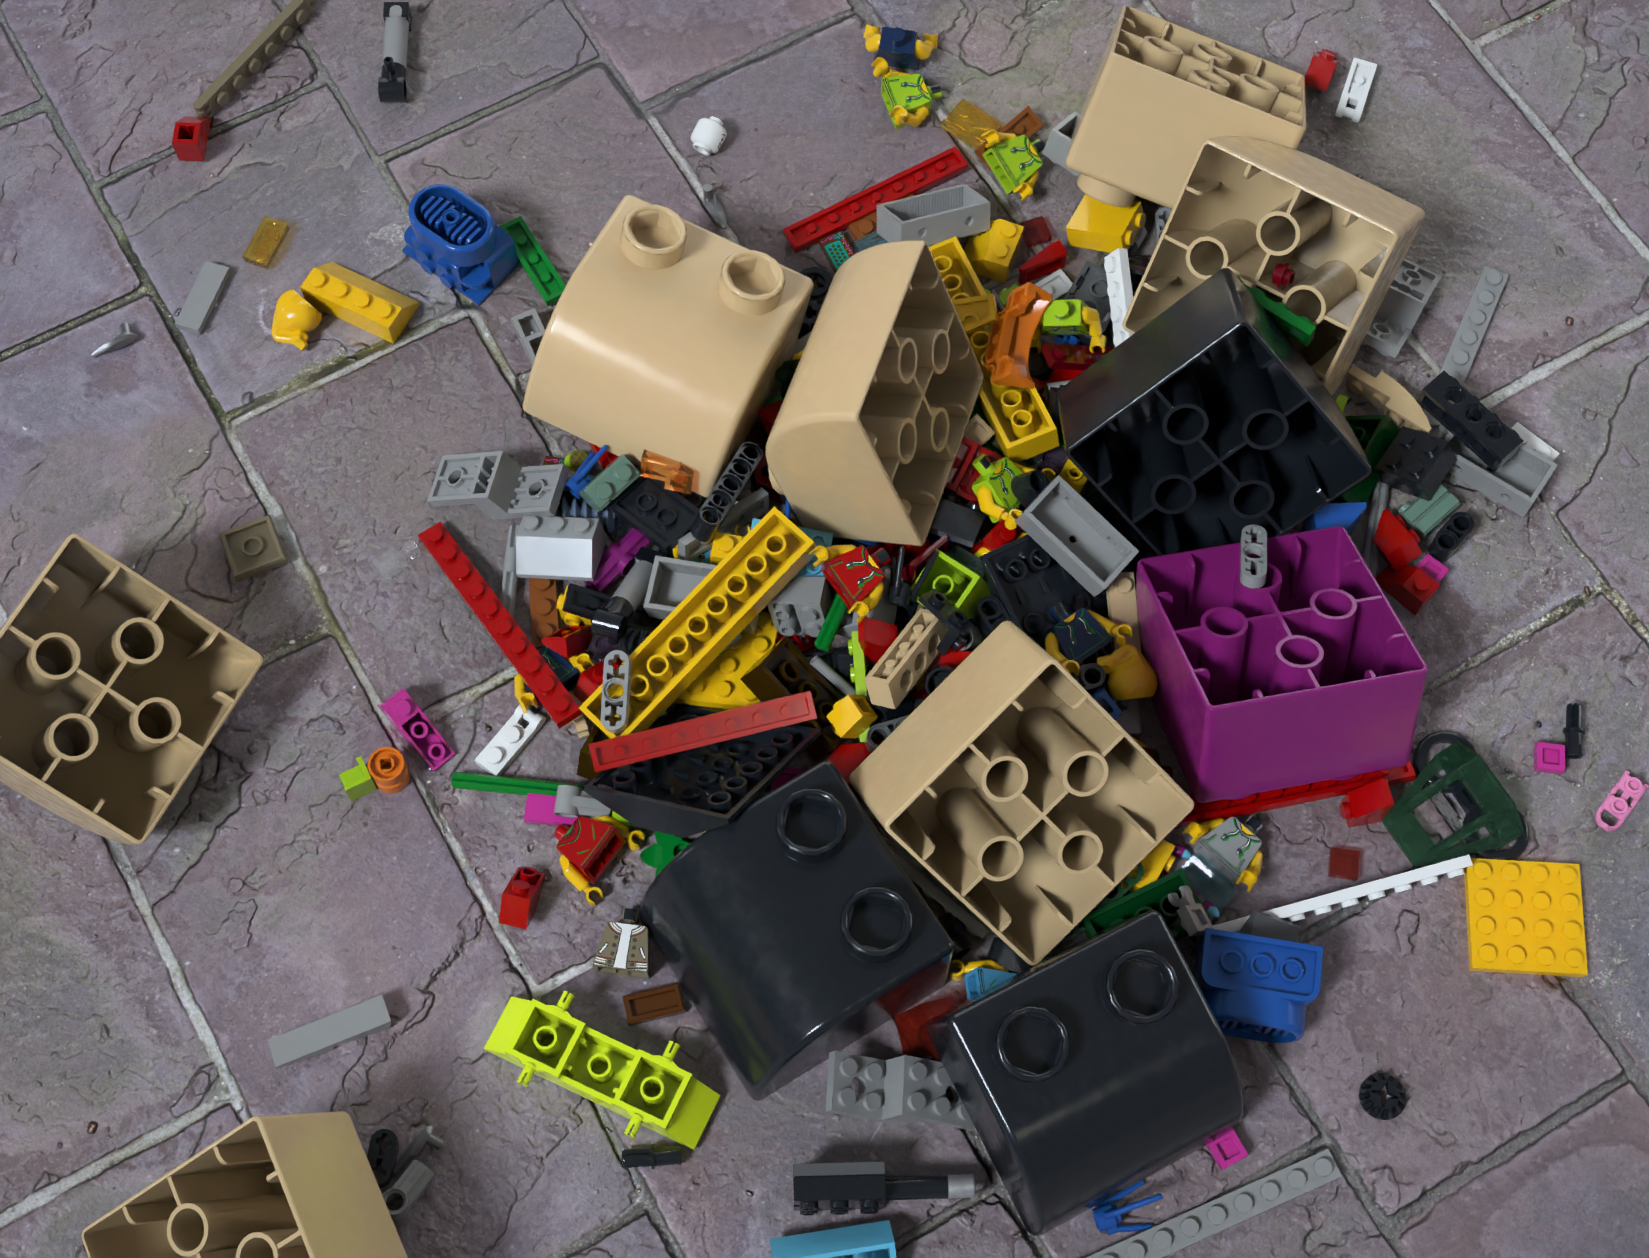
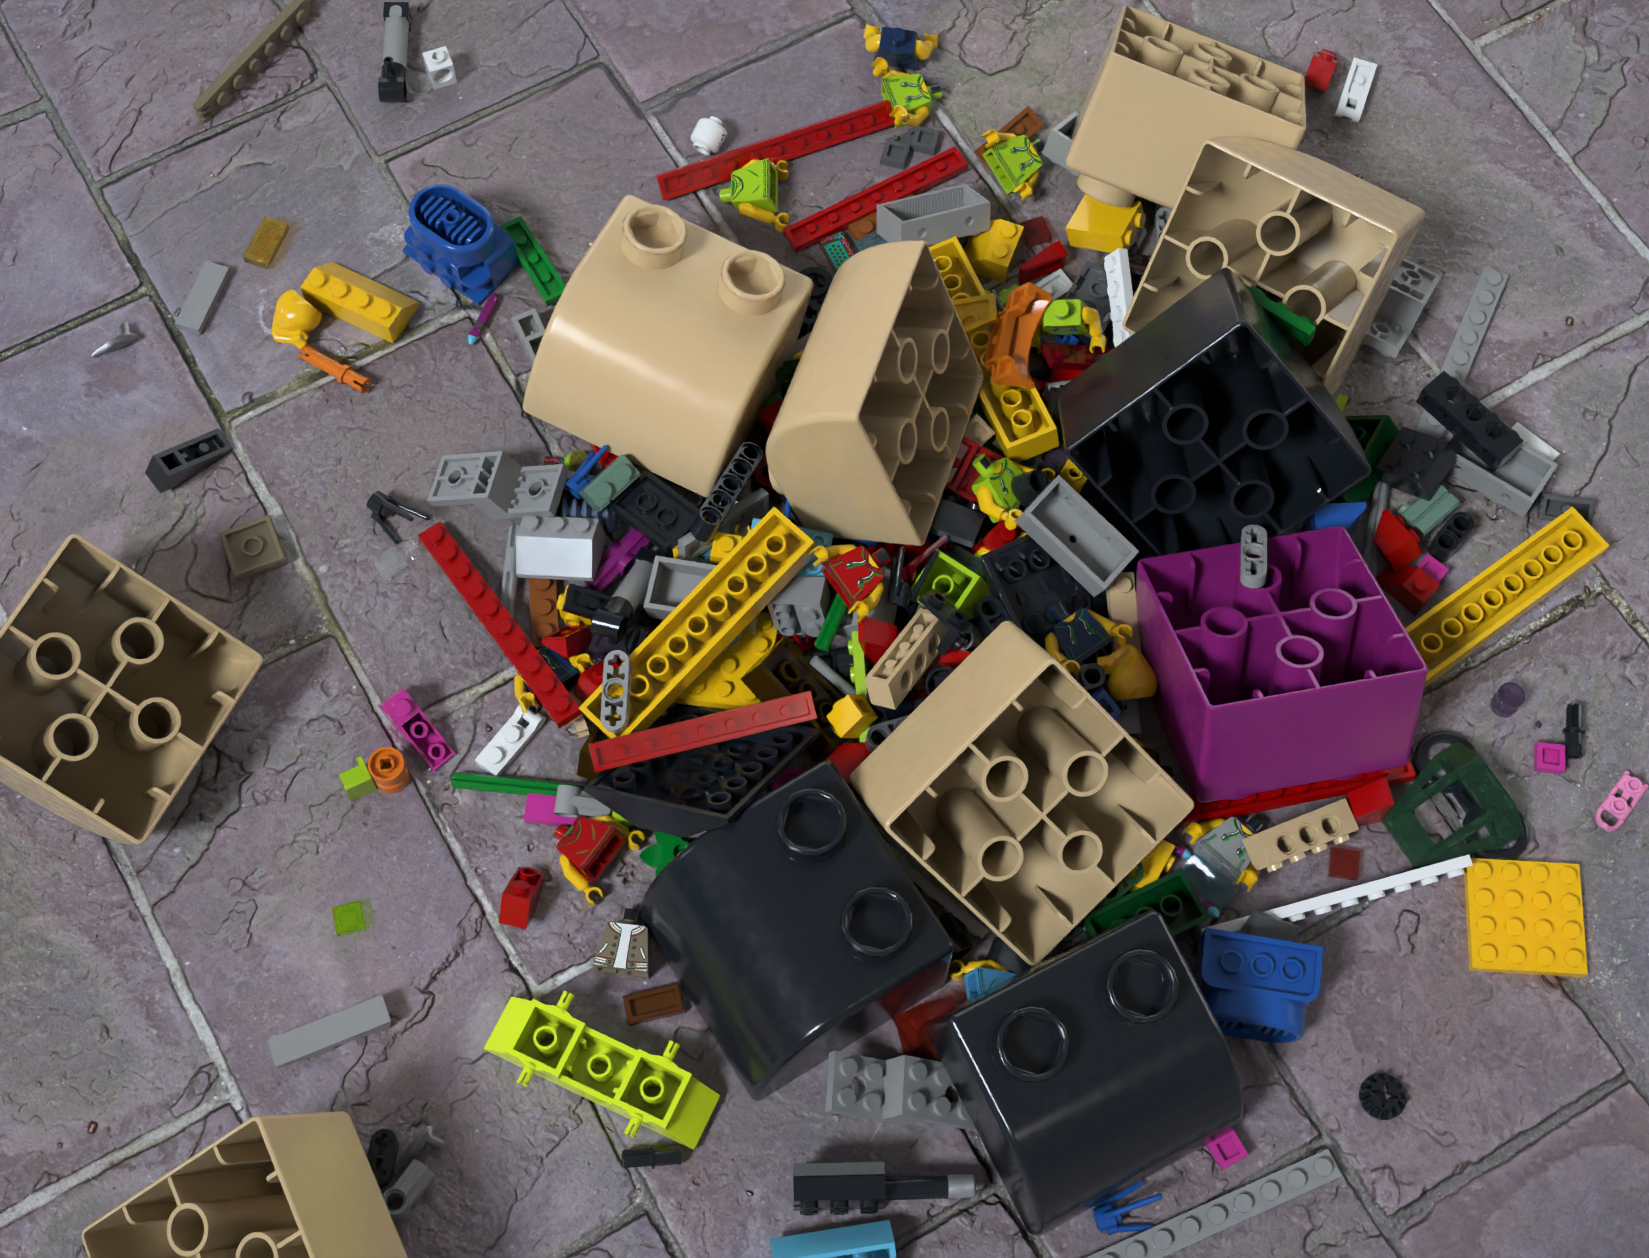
(186, 460): none -> black slope
(191, 138): red slope -> none
(344, 373): none -> orange pin
(349, 918): none -> clear neon green tile
(385, 506): none -> black plant
(439, 67): none -> white brick
(475, 333): none -> magenta piece
(674, 473): clear orange slope -> none
(713, 205): flat silver bar -> none
(756, 191): none -> lime torso
(776, 148): none -> red plate
(916, 139): none -> dark grey tile
(969, 123): clear yellow plate -> none
(1192, 915): light grey plate -> none
(1264, 848): none -> tan brick
(1283, 275): dark red plate -> none
(1391, 396): tan slope -> none
(1505, 592): none -> yellow brick
(1512, 695): none -> clear purple wheel
(1553, 505): none -> dark grey slope

